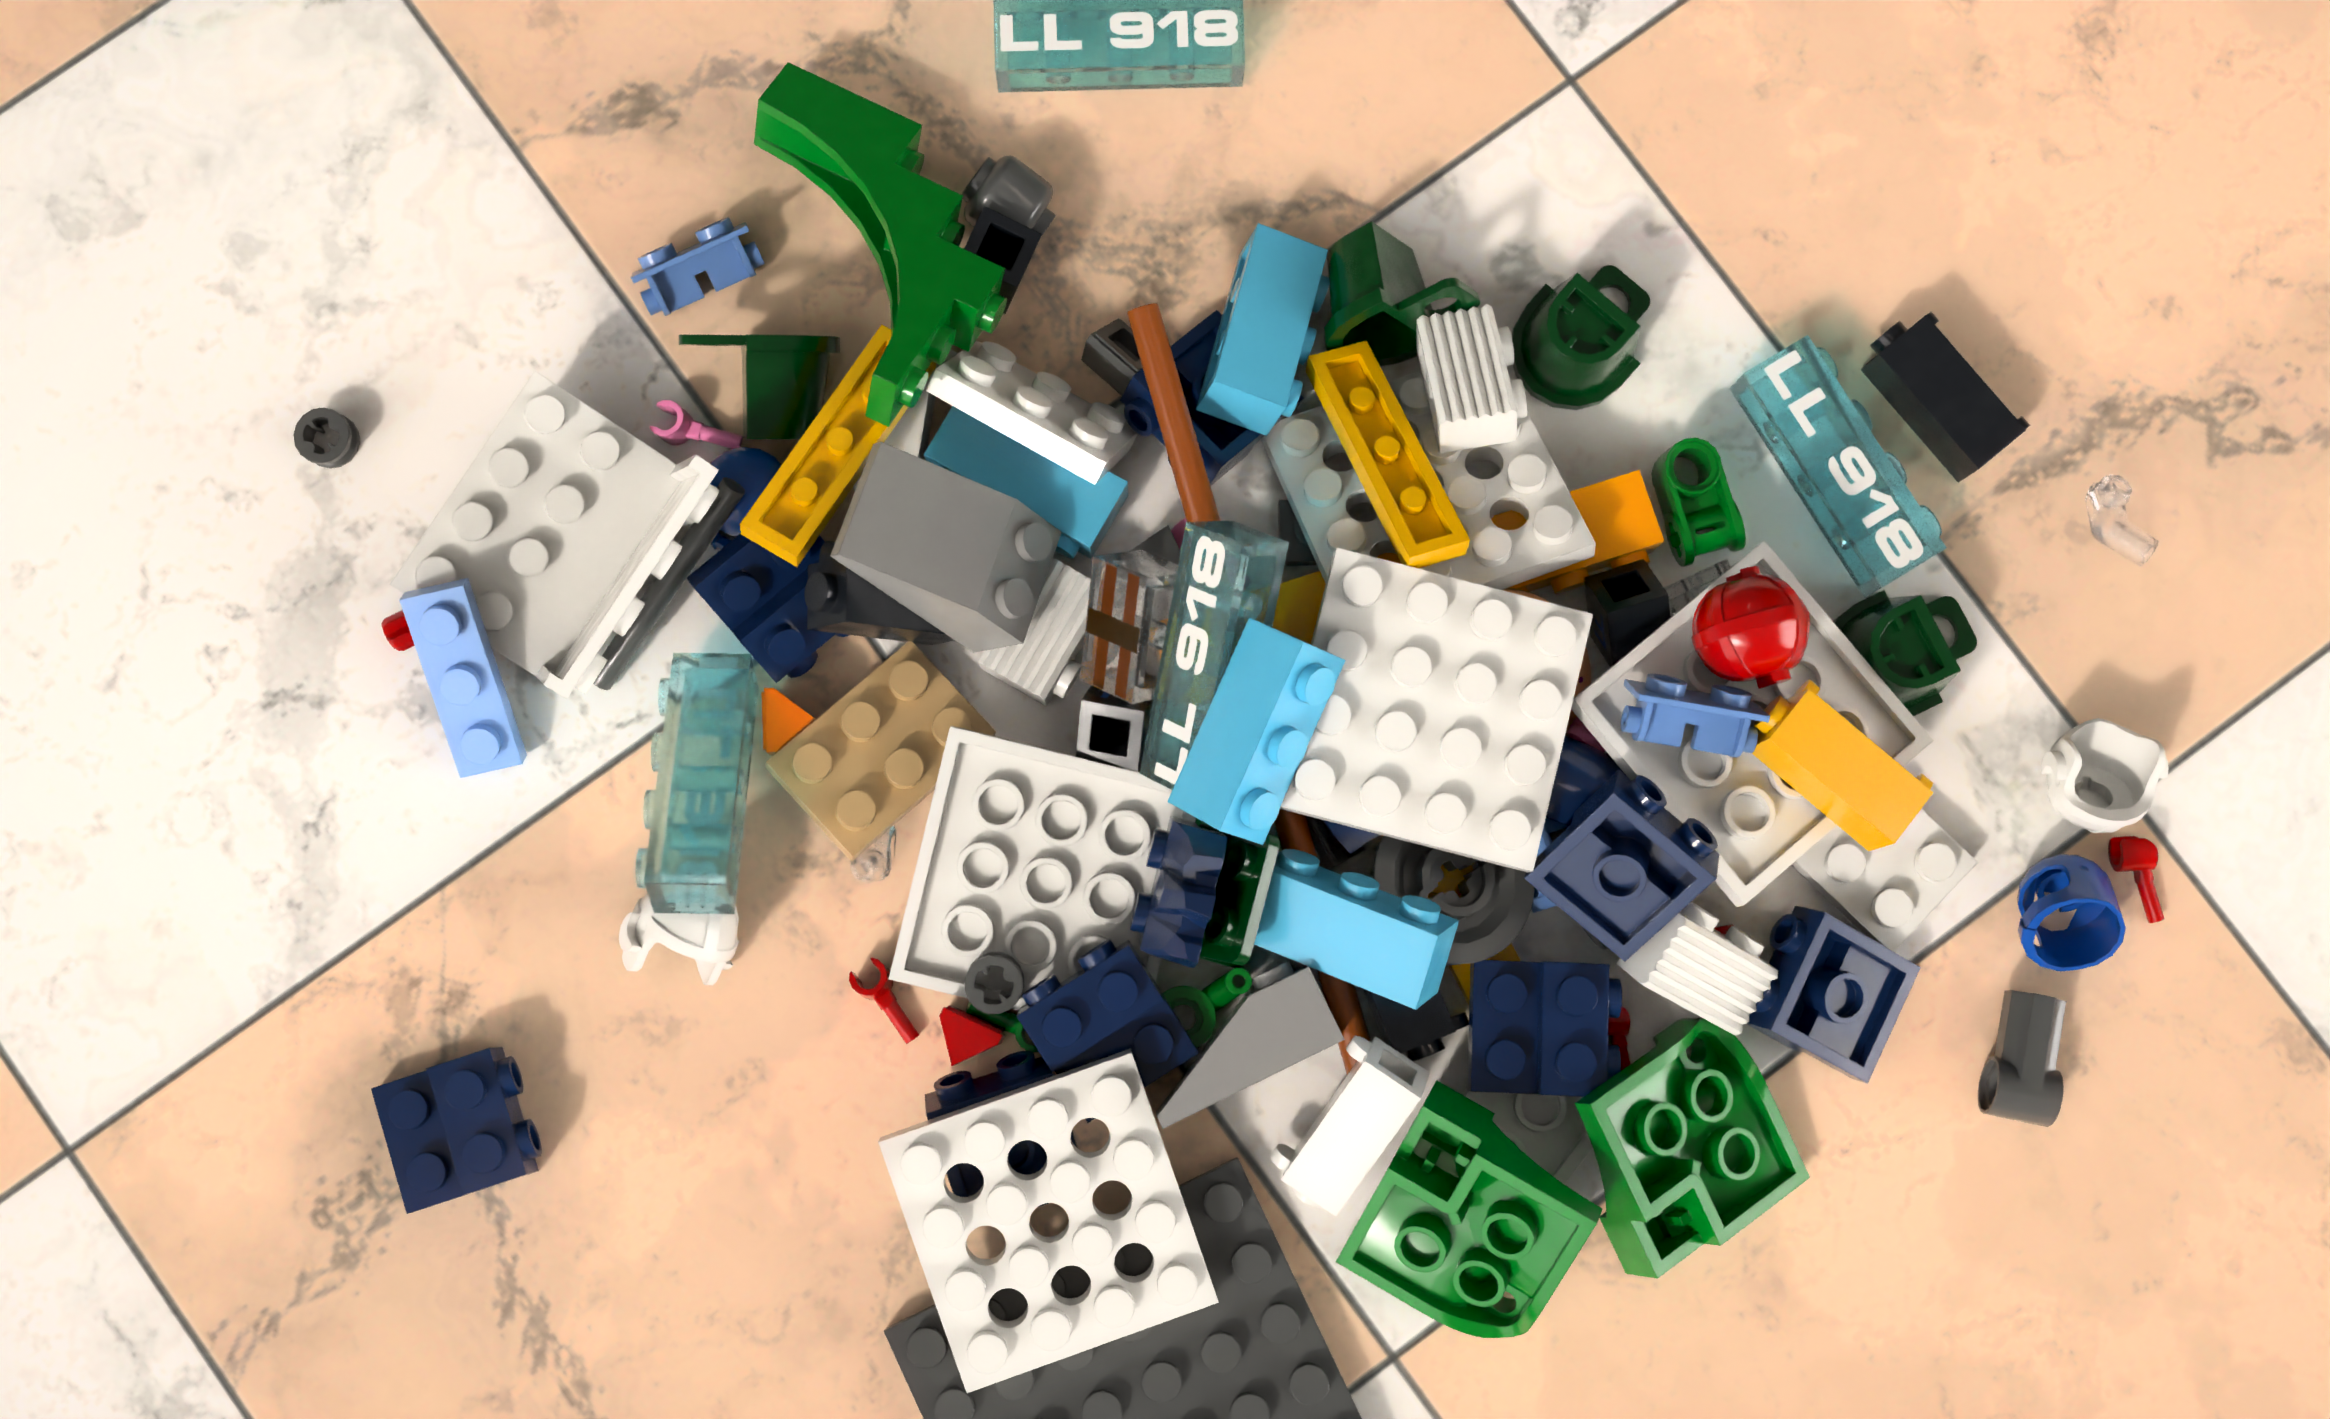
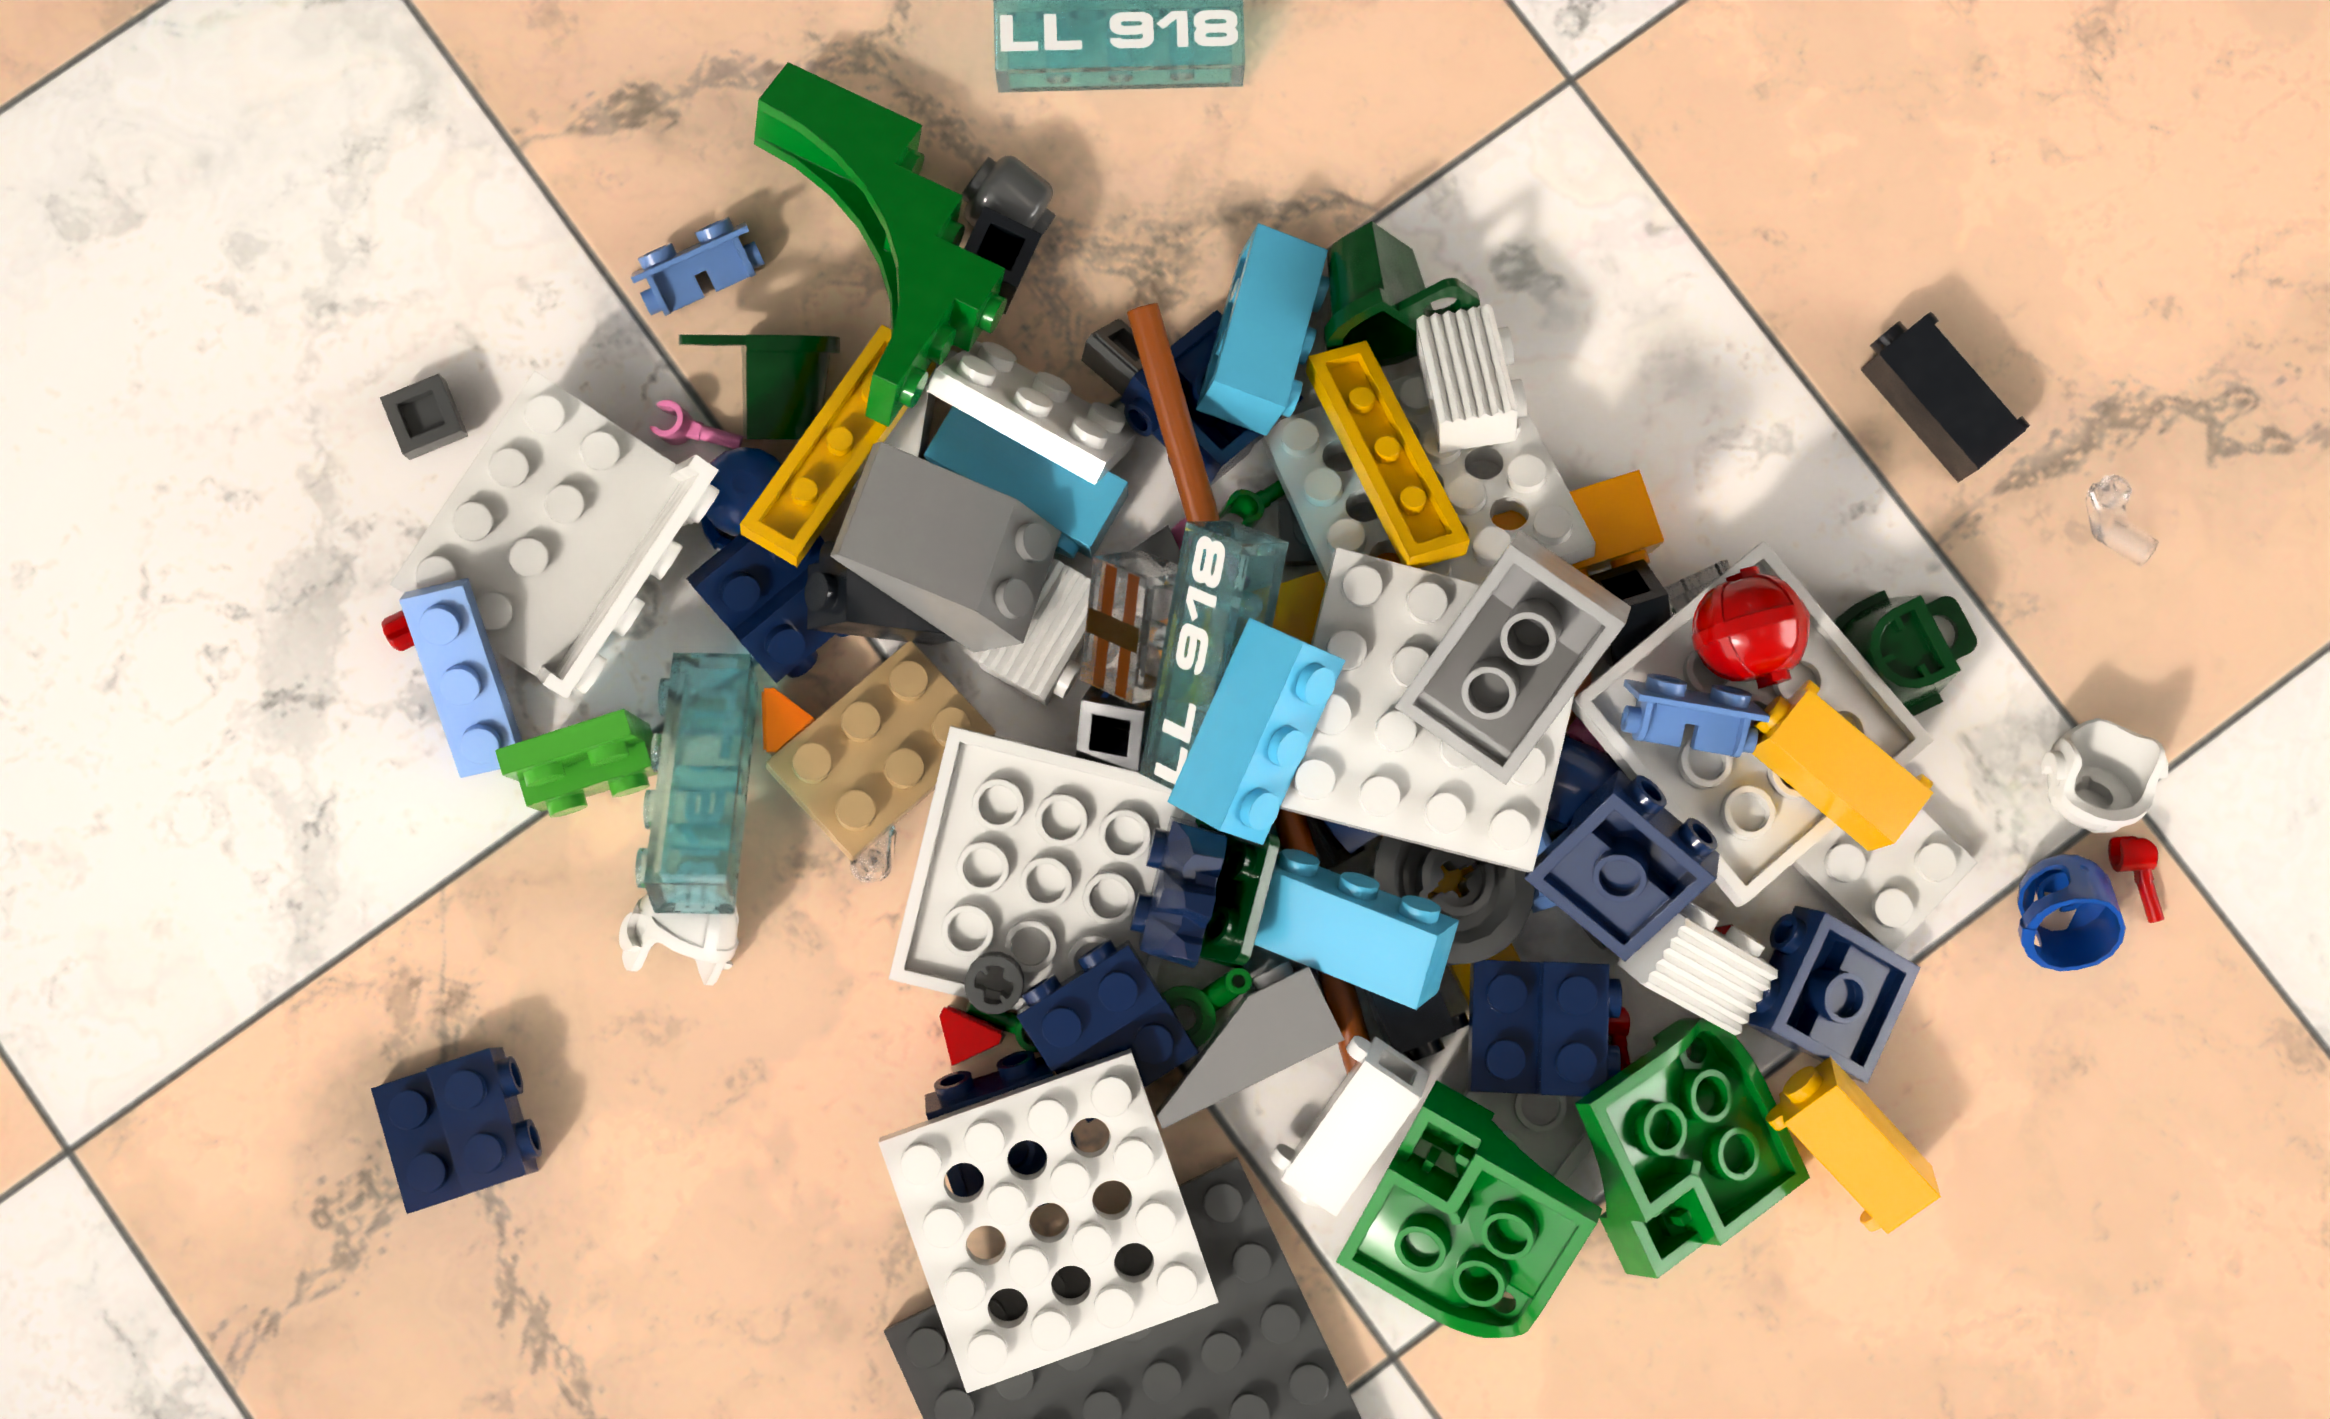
(311, 423): dark grey bush -> none
(424, 416): none -> dark grey plate
(581, 761): none -> bright green plate
(662, 591): dark grey bar -> none
(886, 1001): red hand -> none
(1251, 505): none -> green hand
(1514, 657): none -> light grey slope
(1576, 342): dark green container -> none
(1697, 506): green piece -> none
(1838, 465): clear light blue brick -> none
(1856, 1145): none -> yellow brick
(2023, 1074): dark grey piece -> none

